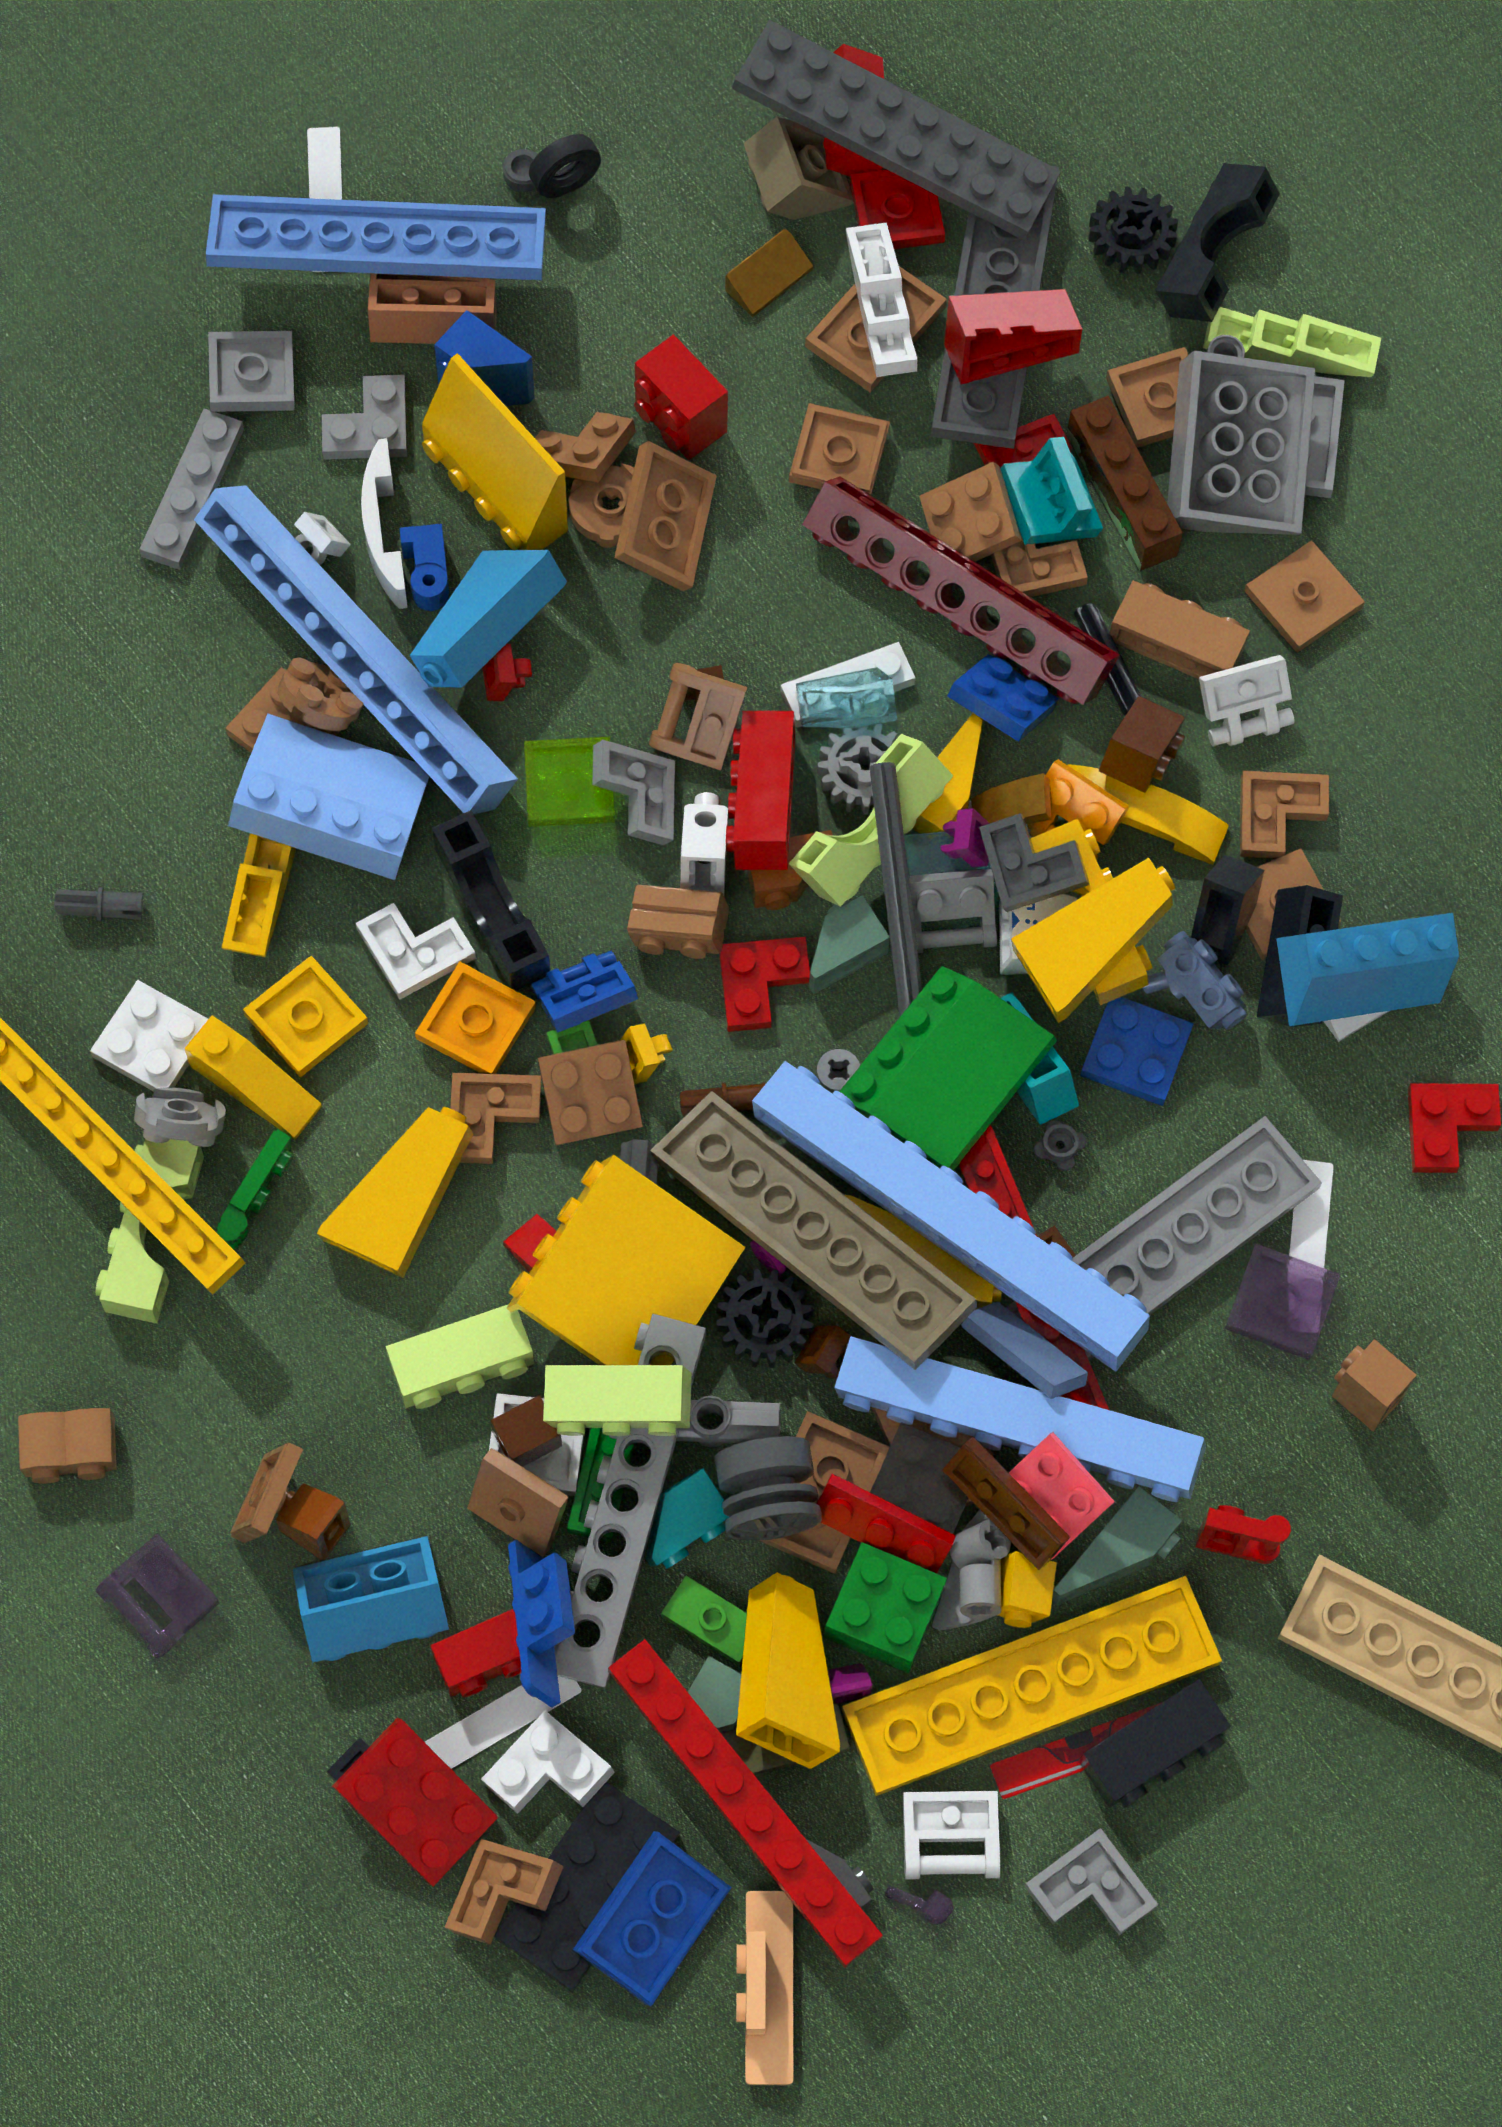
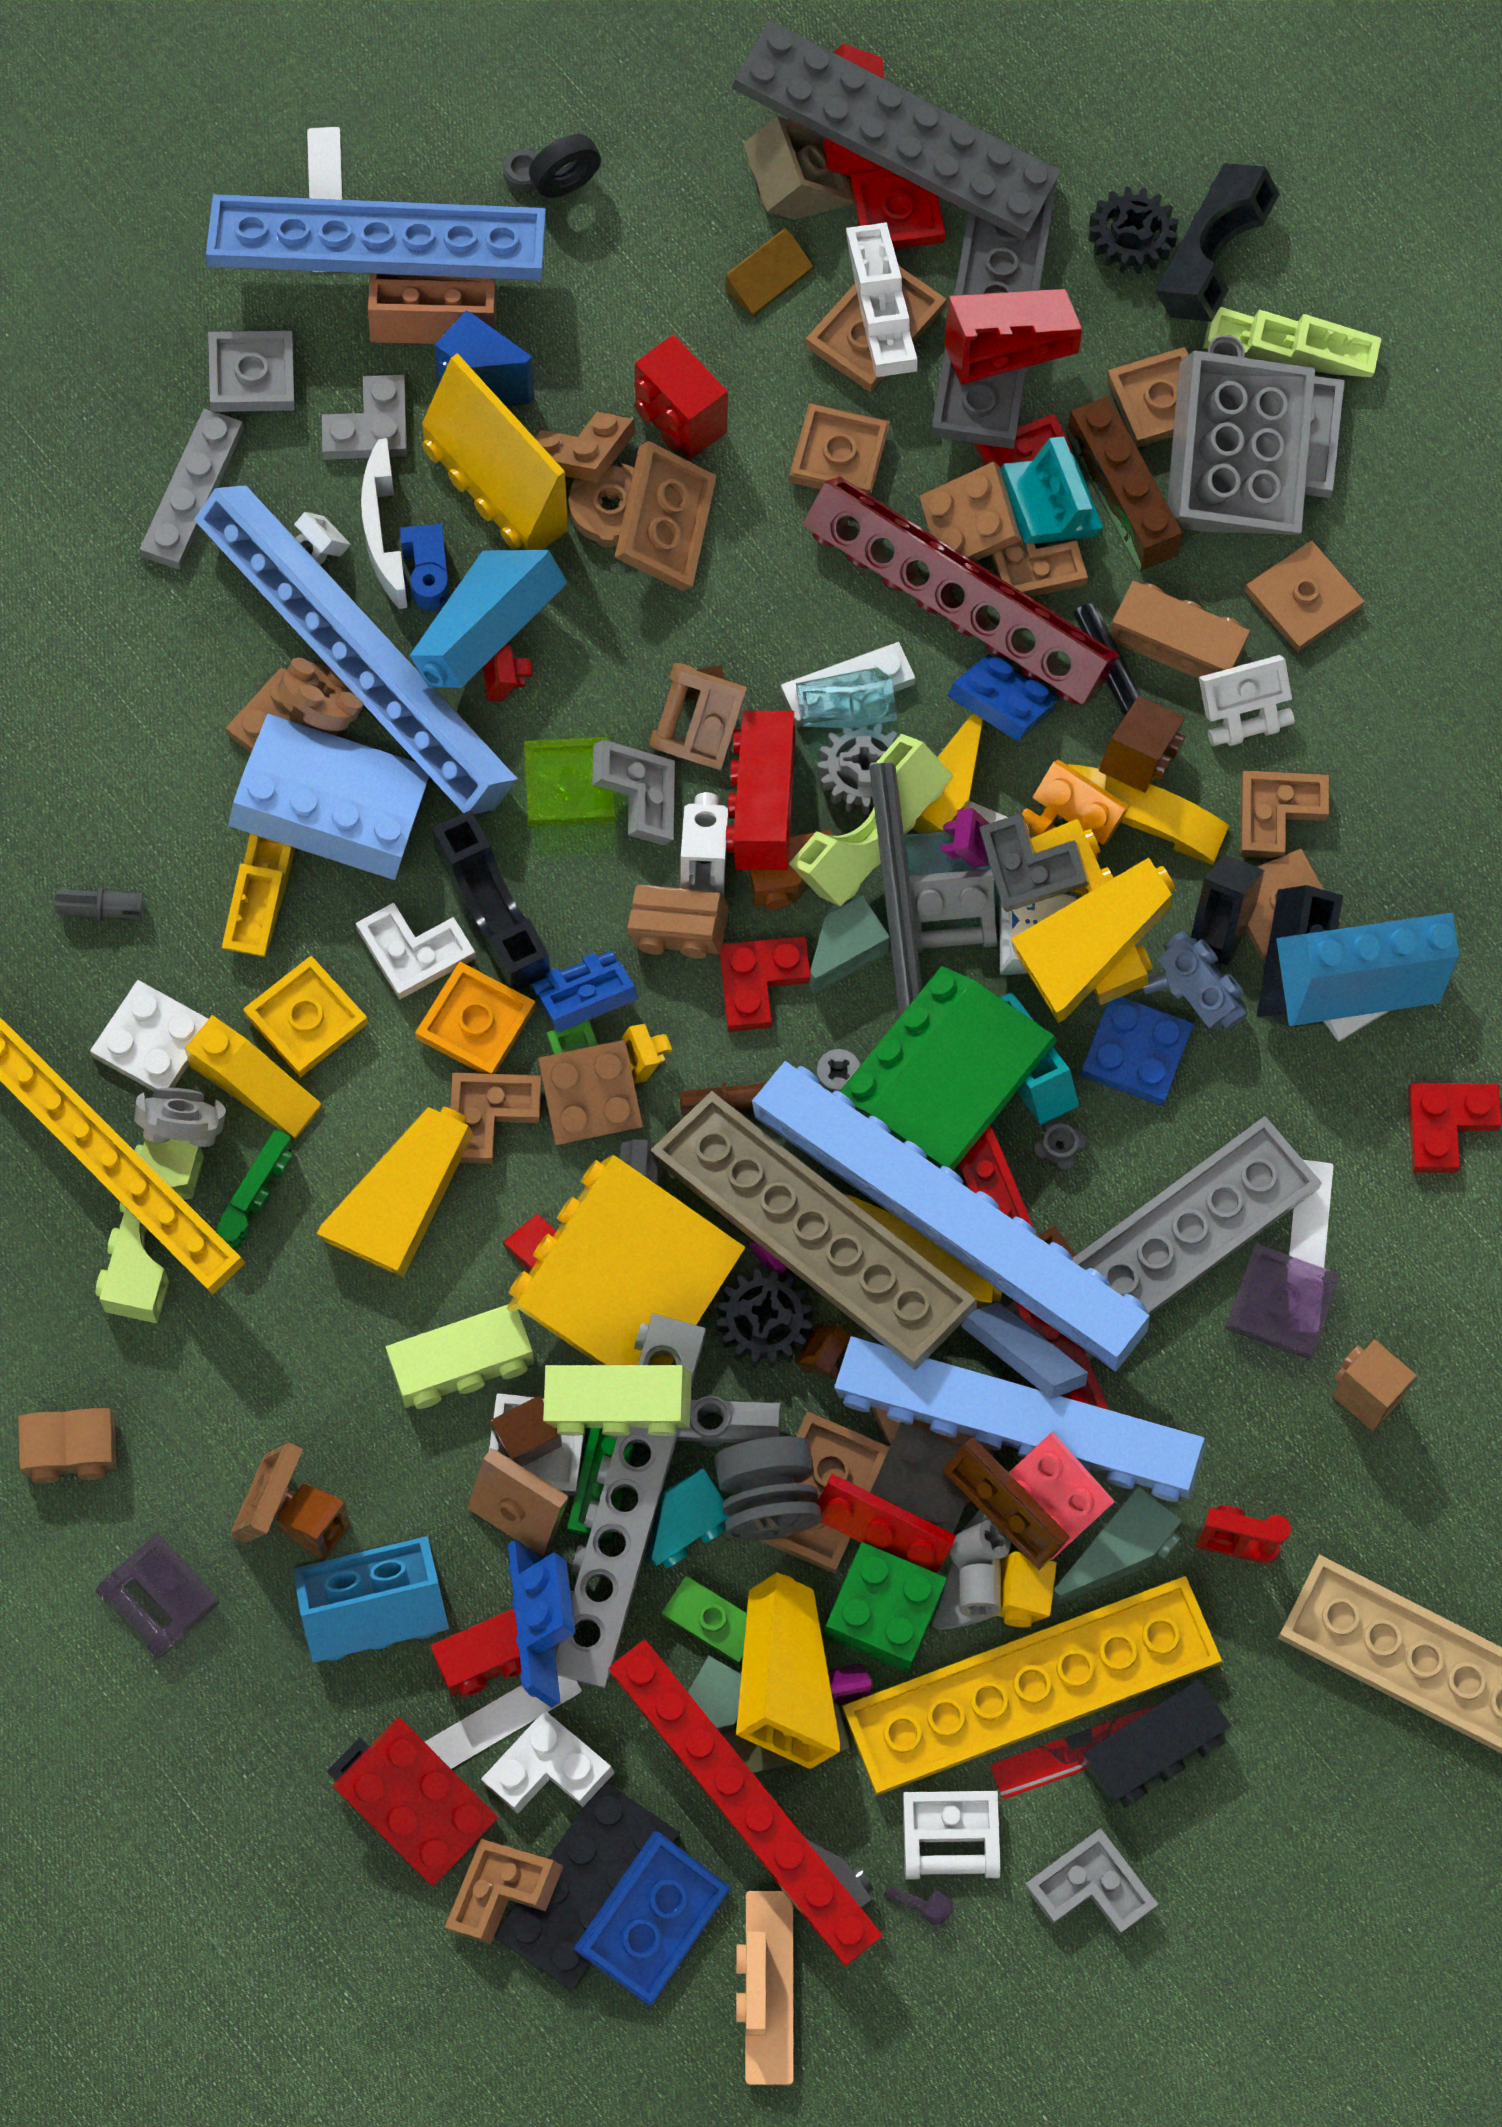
(1024, 796): pearl gold slope -> none

